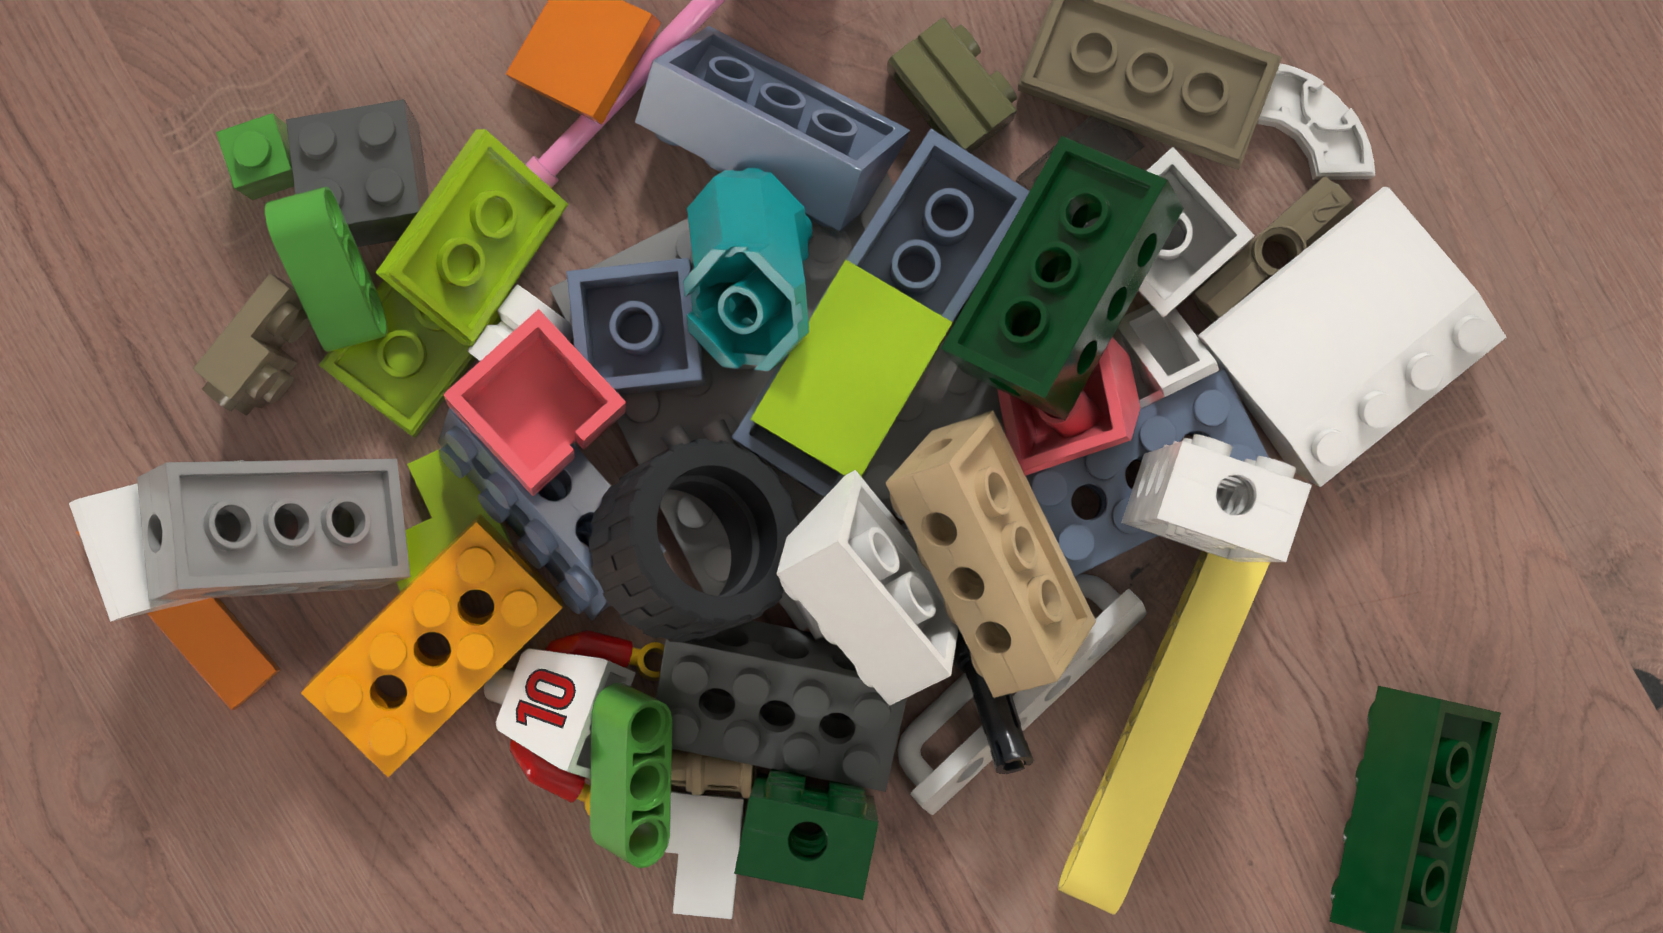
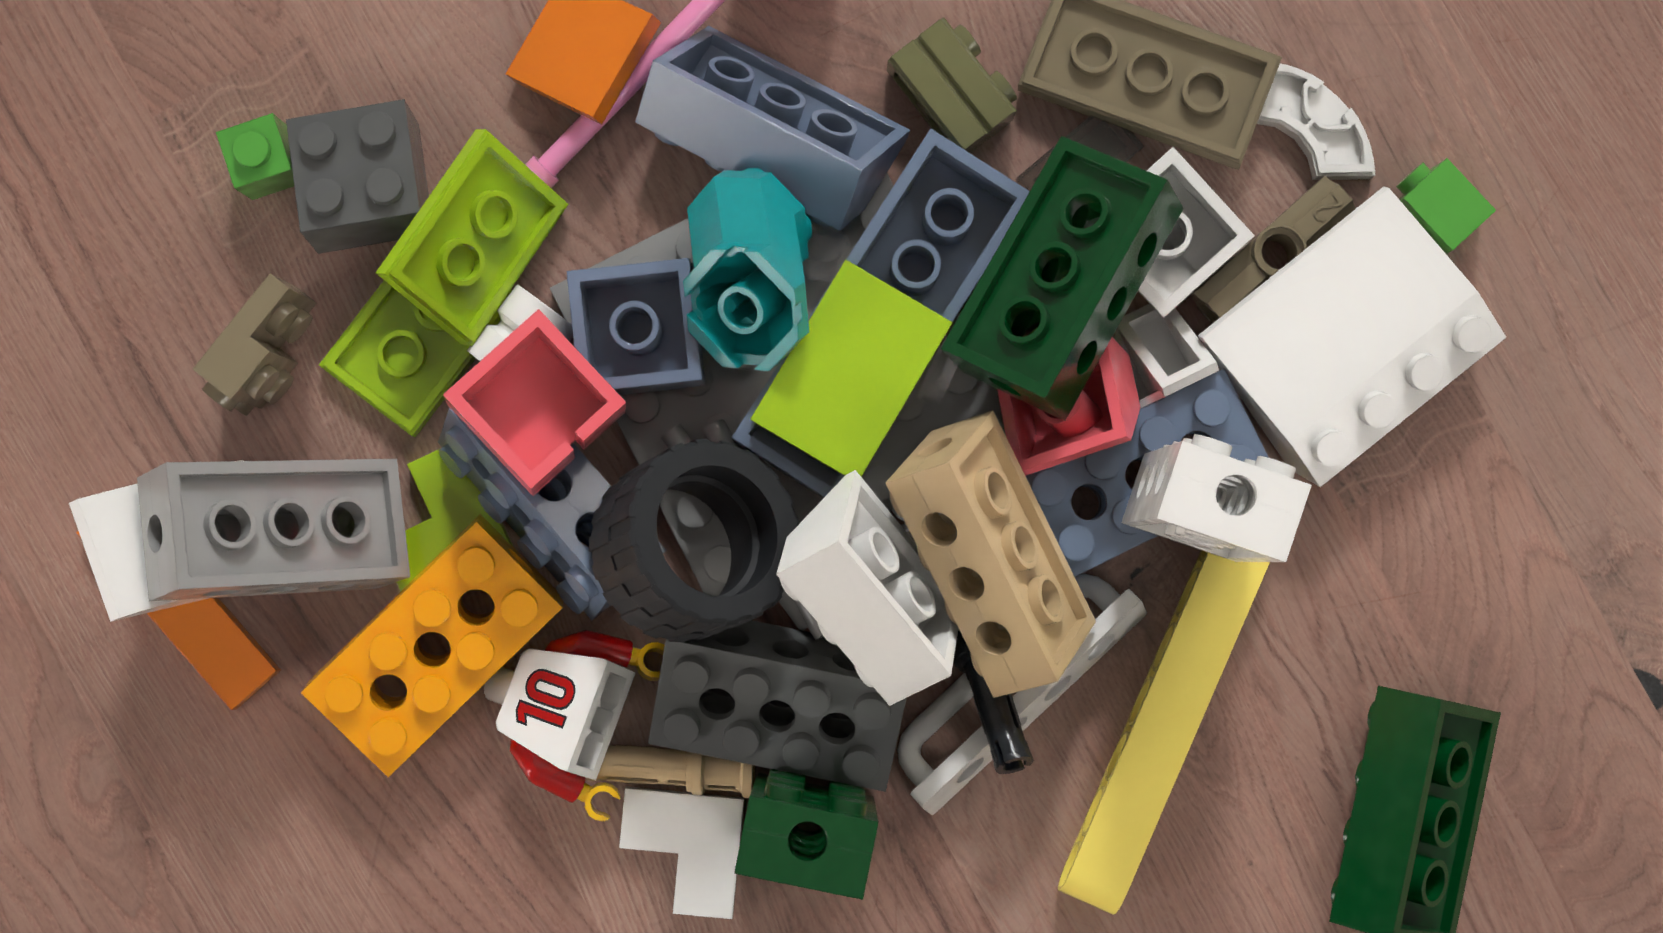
(326, 268): bright green beam -> none
(631, 774): bright green beam -> none
(1444, 203): none -> bright green brick

